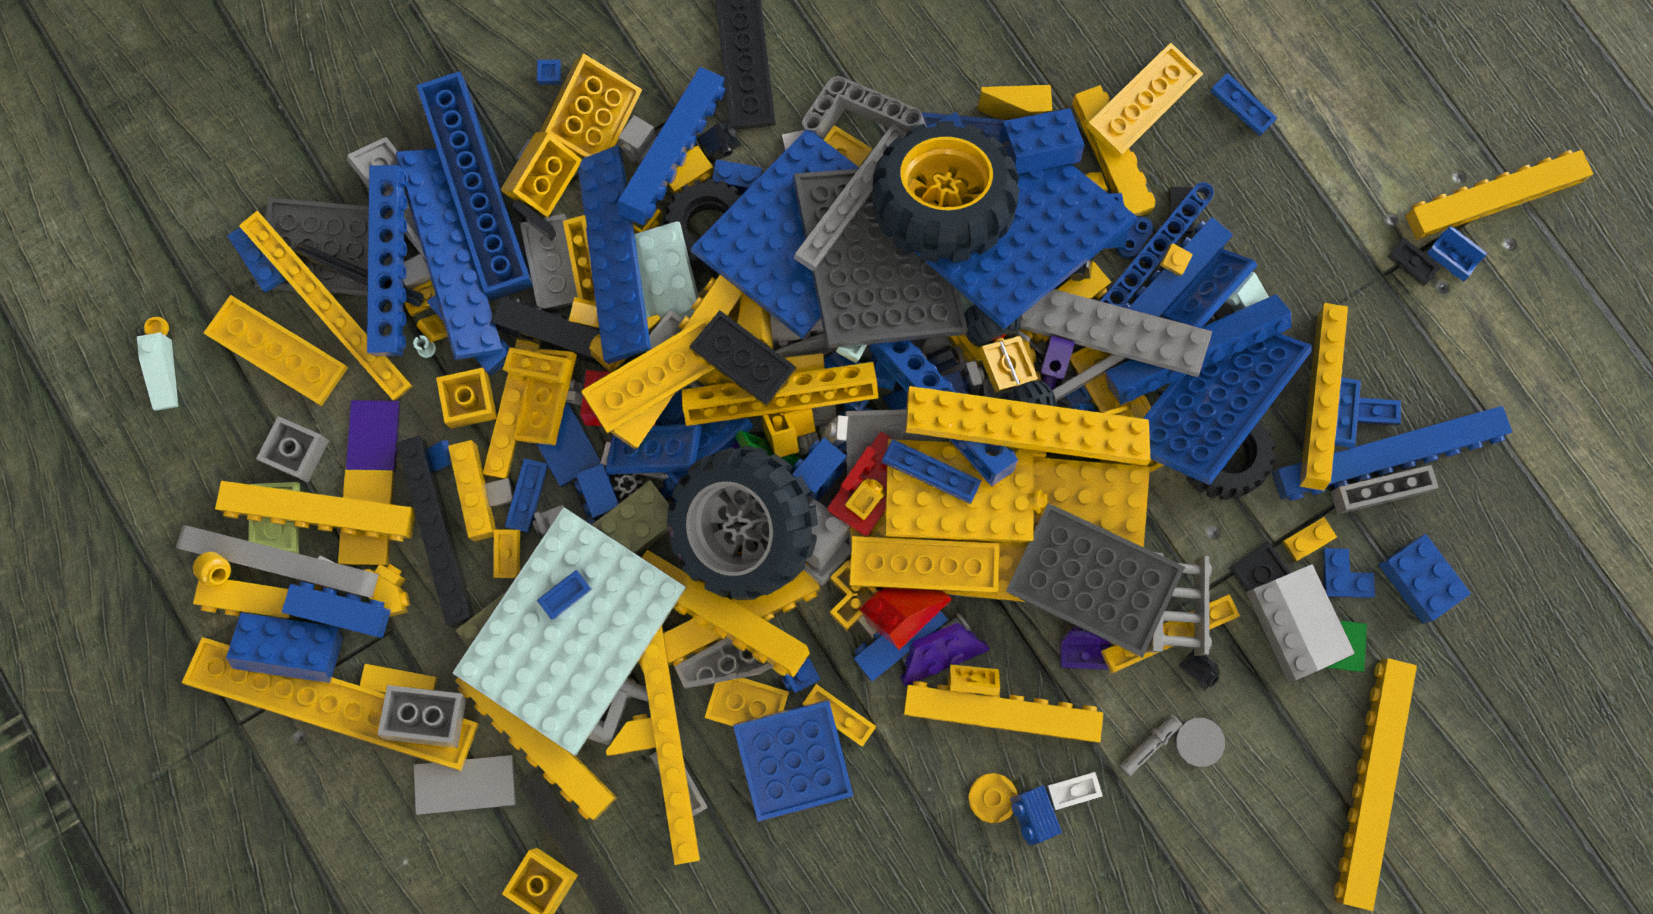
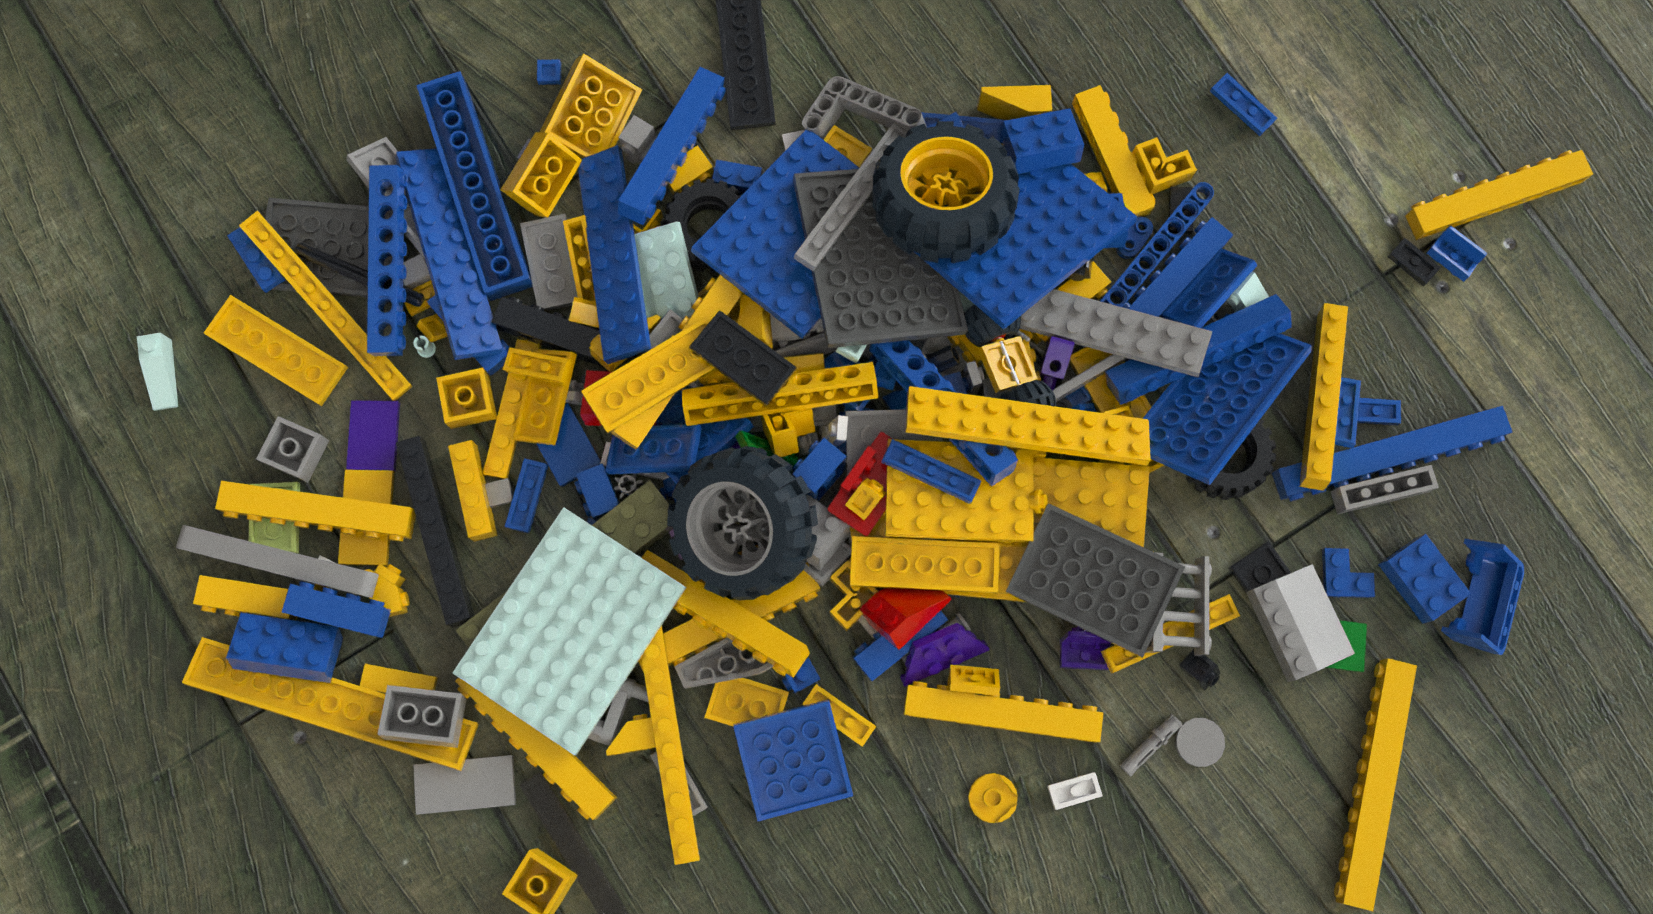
(156, 325): yellow plate -> none
(211, 569): yellow head -> none
(439, 455): blue tile -> none
(506, 553): yellow plate -> none
(534, 219): black tile -> none
(546, 519): light grey bracket -> none
(564, 595): blue tile -> none
(719, 141): black brick -> none
(1035, 815): blue brick -> none
(1144, 100): yellow plate -> none
(1162, 171): none -> yellow brick
(1176, 259): yellow plate -> none
(1309, 539): yellow plate -> none
(1492, 598): none -> blue windscreen

